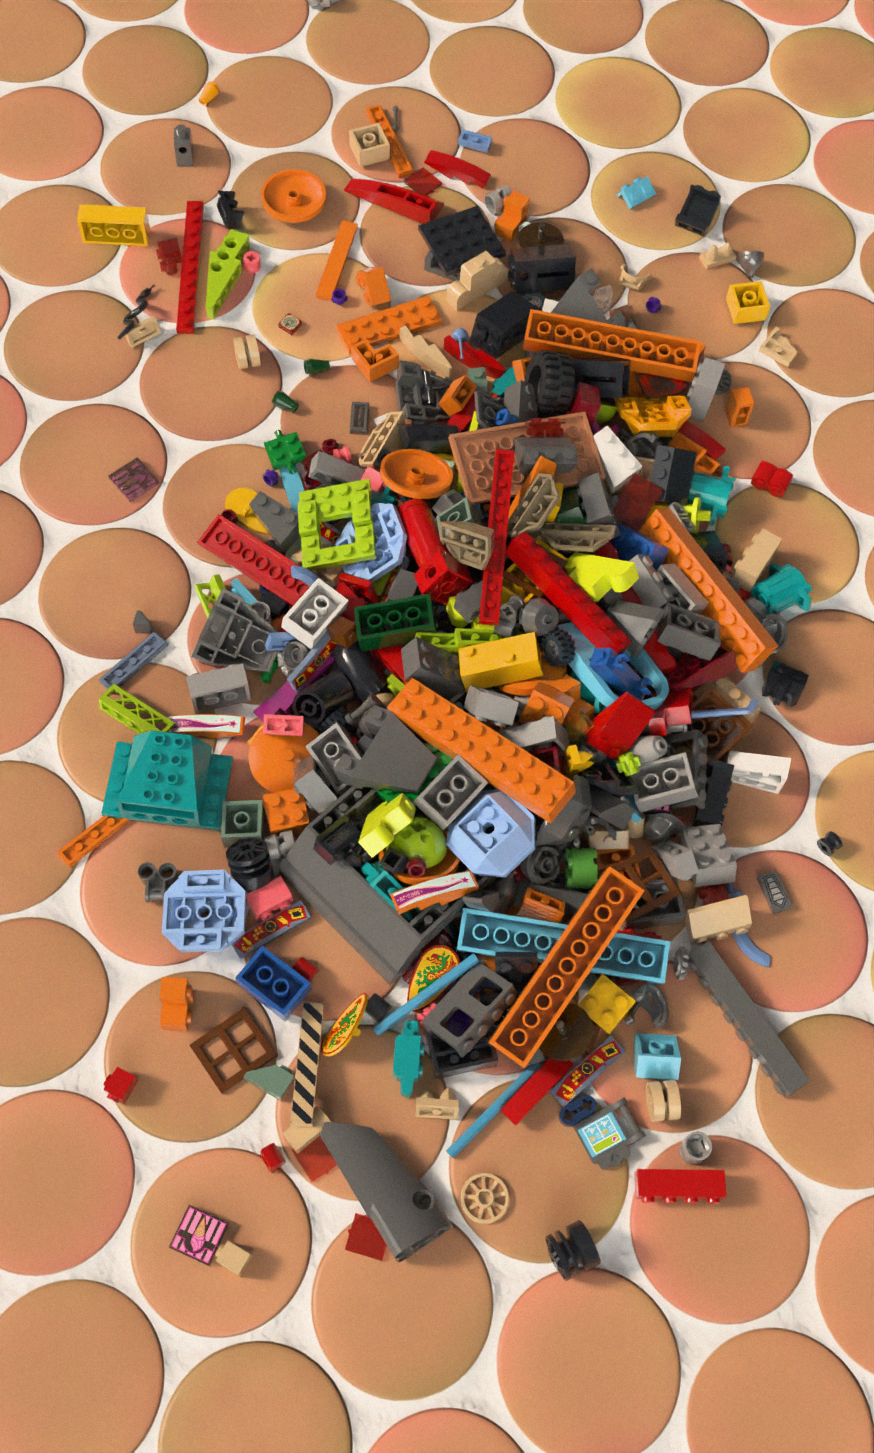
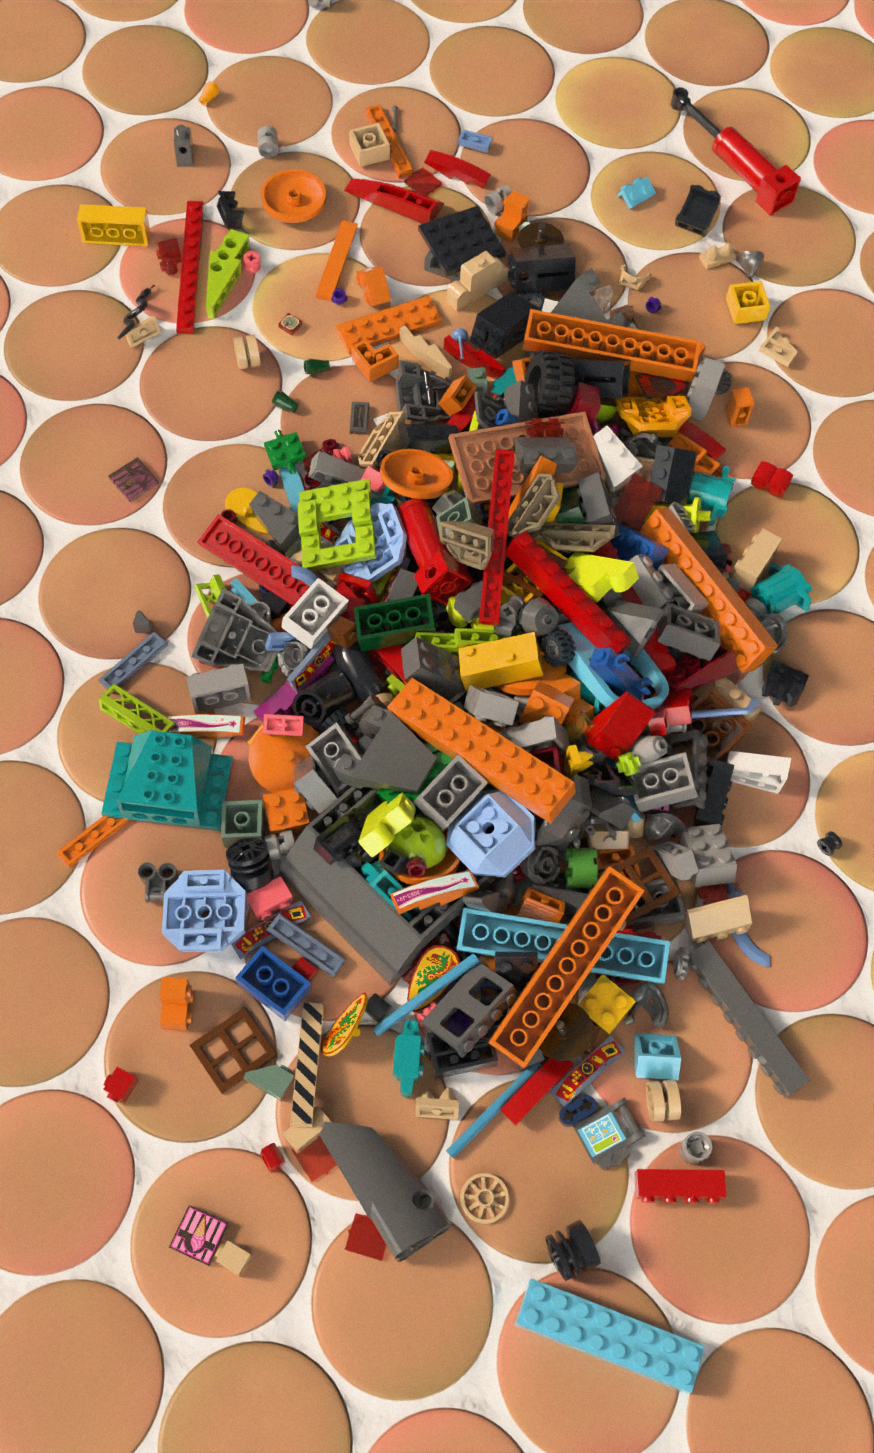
(267, 142): none -> light grey wheel
(306, 945): none -> sand blue tile
(610, 1336): none -> medium azure brick
(774, 185): none -> red piece
(774, 892): tile -> none

